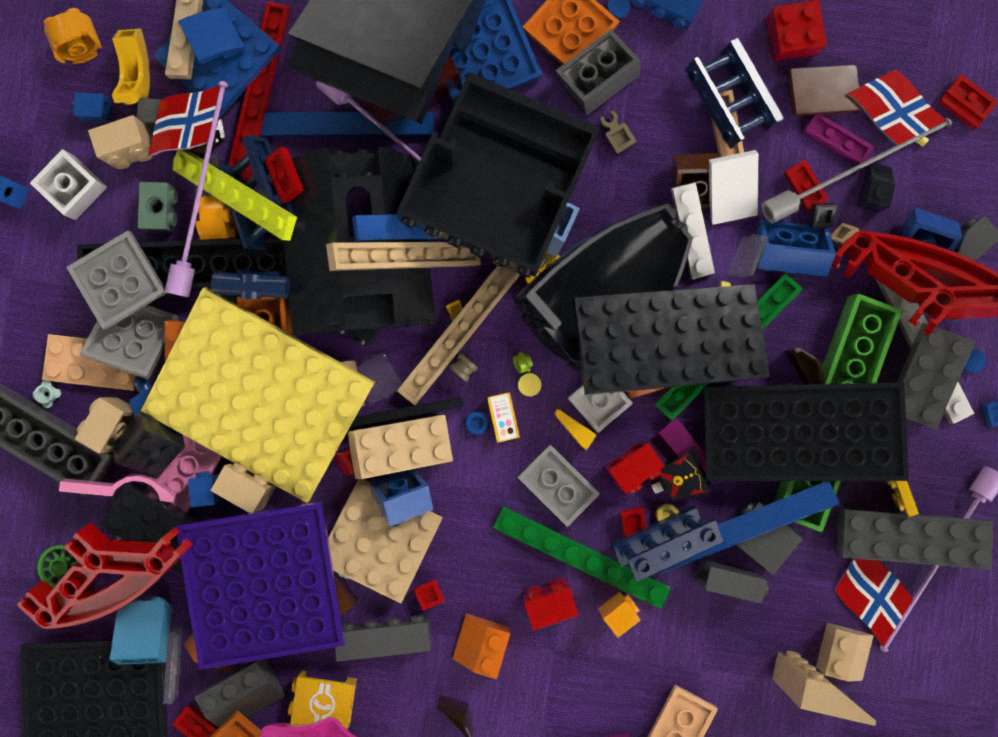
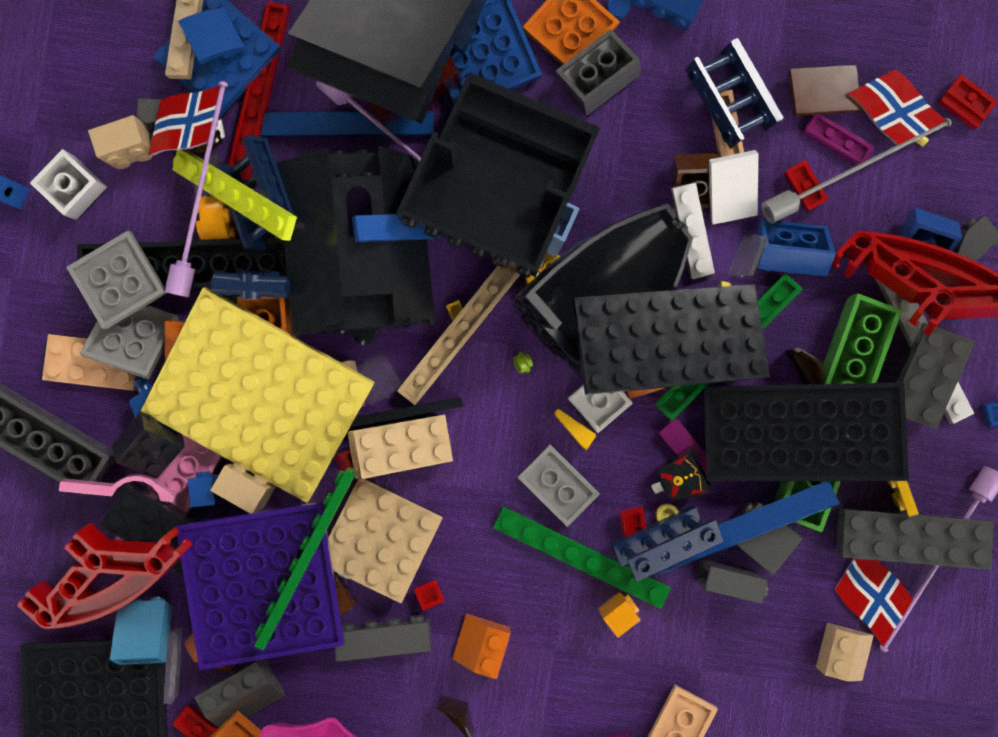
(39, 394): light aqua plate -> none
(57, 567): bright green wheel -> none
(72, 36): light orange brick -> none
(92, 107): blue brick -> none
(104, 423): tan brick -> none
(133, 65): yellow arch -> none
(149, 197): sand green brick -> none
(284, 175): red plate -> none
(300, 565): none -> green plate
(321, 699): yellow panel -> none
(397, 255): tan plate -> none
(401, 496): blue slope -> none
(463, 367): dark tan wheel -> none
(476, 423): blue tile -> none
(503, 417): slope -> none
(529, 384): light yellow tile -> none
(549, 603): red brick -> none
(619, 136): dark tan plate -> none
(635, 467): red brick -> none
(796, 30): red brick -> none
(813, 691): tan slope -> none
(822, 215): black tile -> none
(842, 235): tan slope -> none
(877, 188): black slope -> none
(975, 361): blue tile -> none

